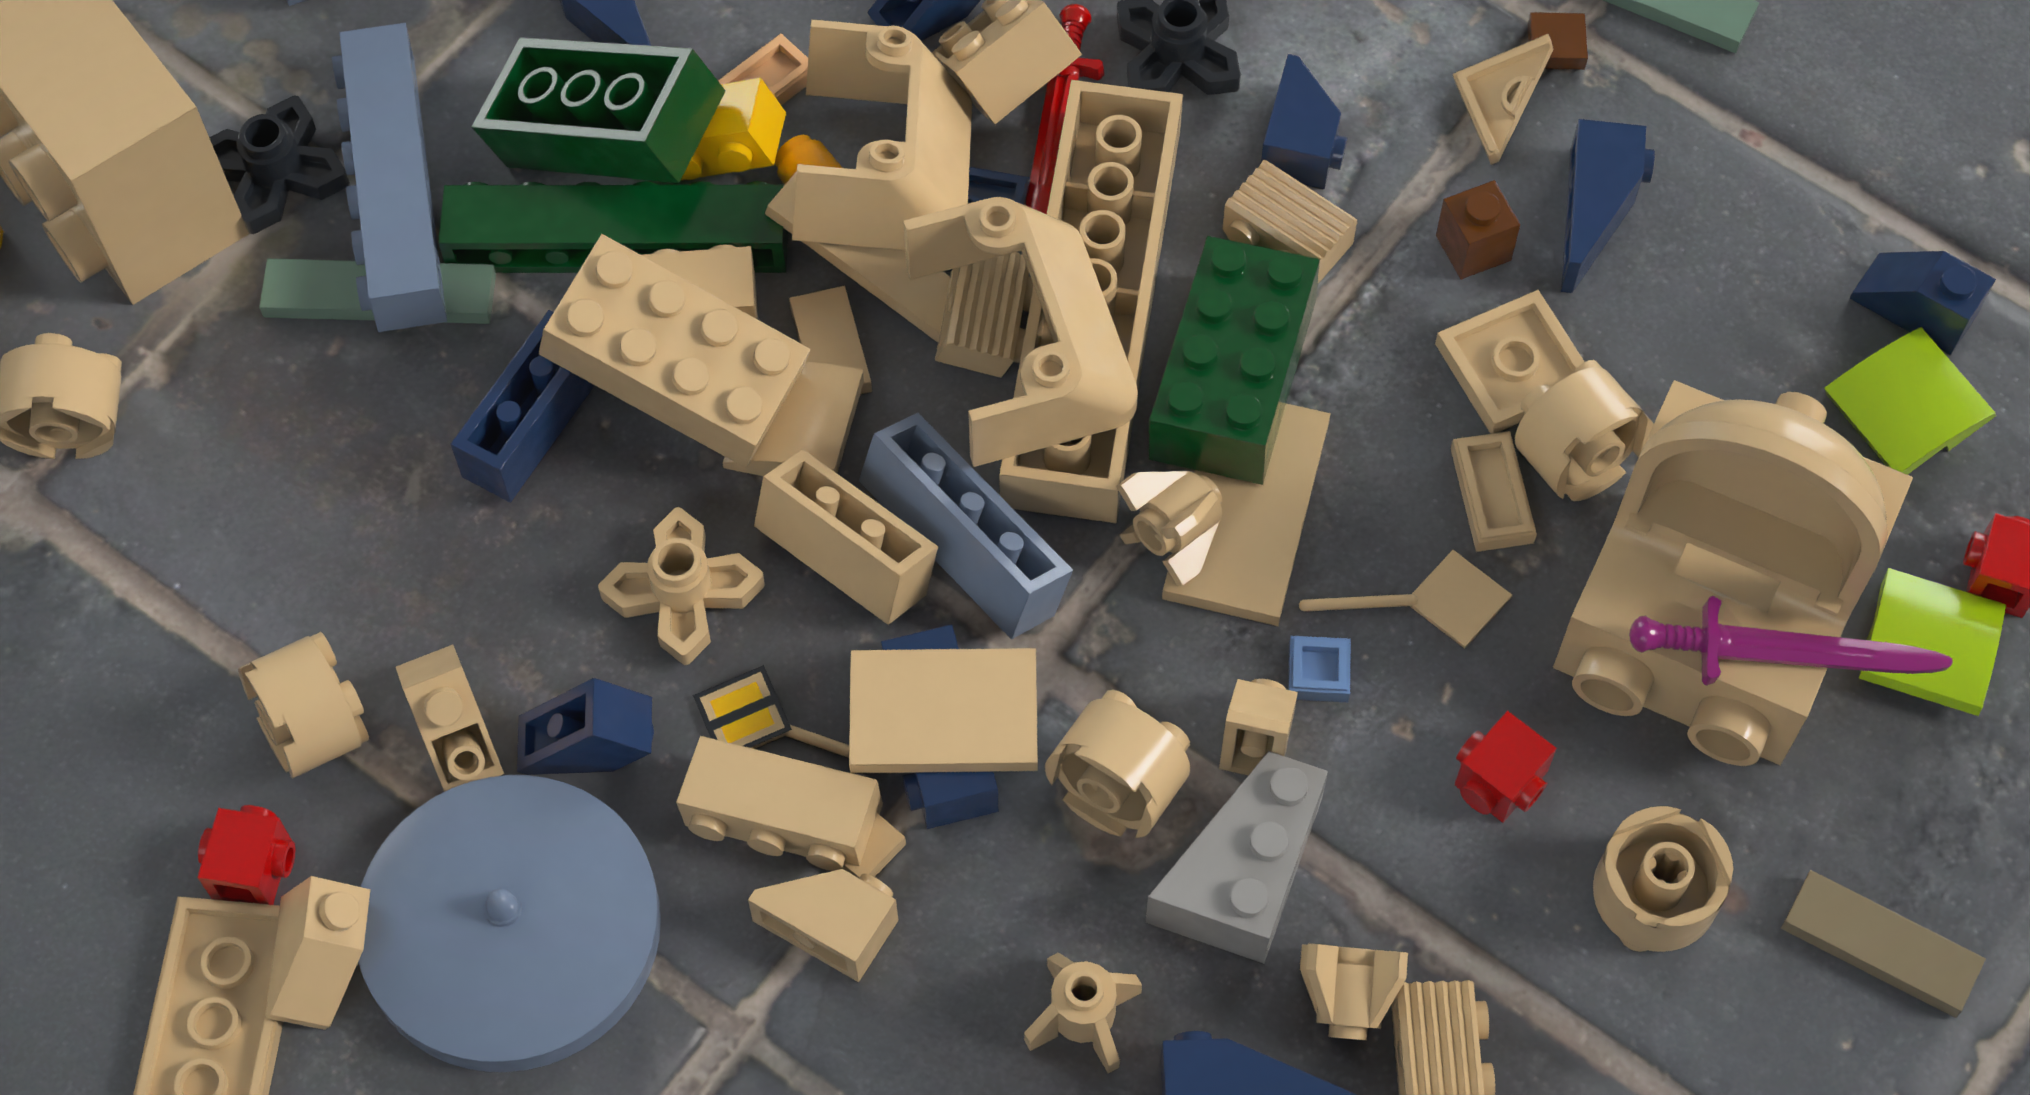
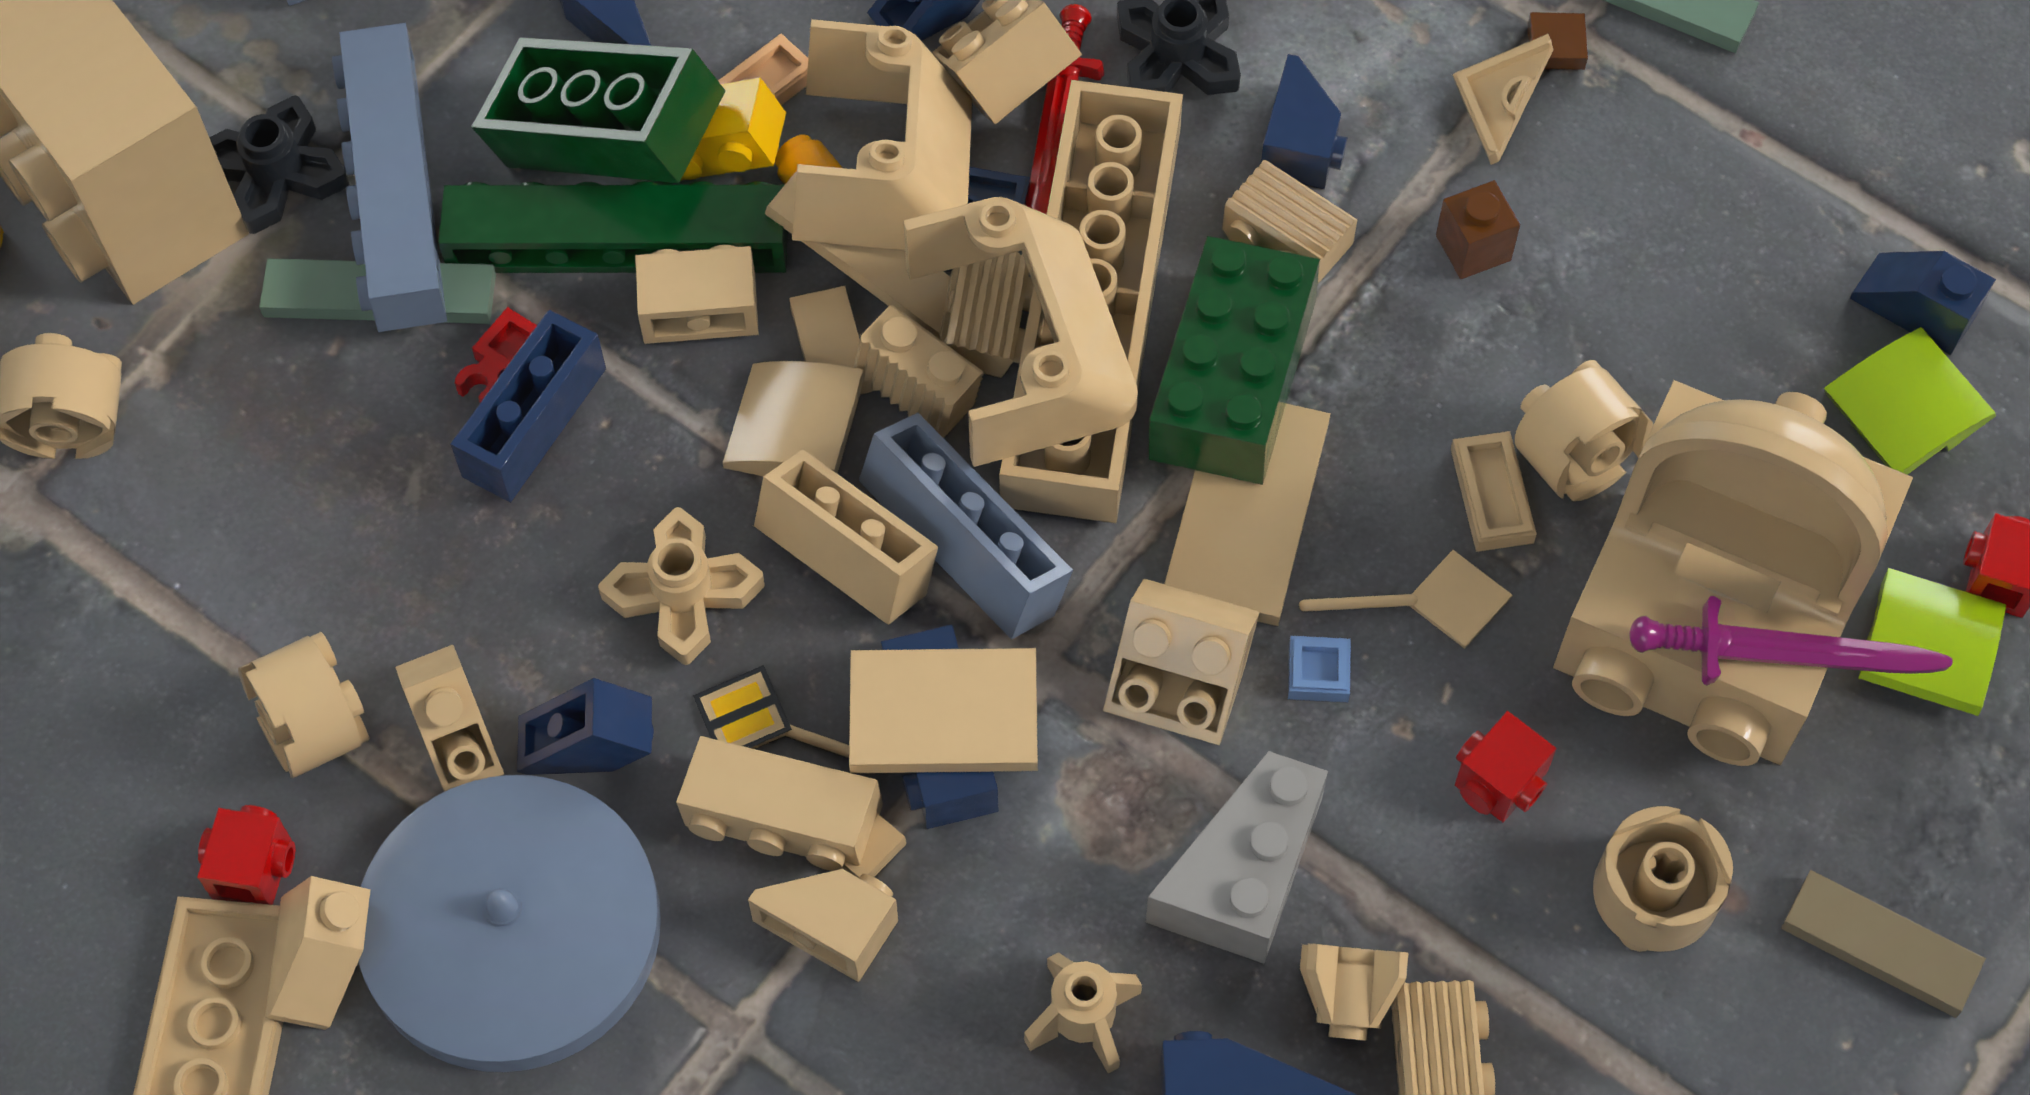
(494, 352): none -> red plate
(673, 350): tan brick -> none
(917, 370): none -> tan brick
(1119, 765): tan brick -> none
(1175, 516): tan brick -> none
(1180, 661): none -> tan slope
(1256, 723): tan slope -> none
(1507, 356): tan plate -> none
(1603, 184): dark blue slope -> none

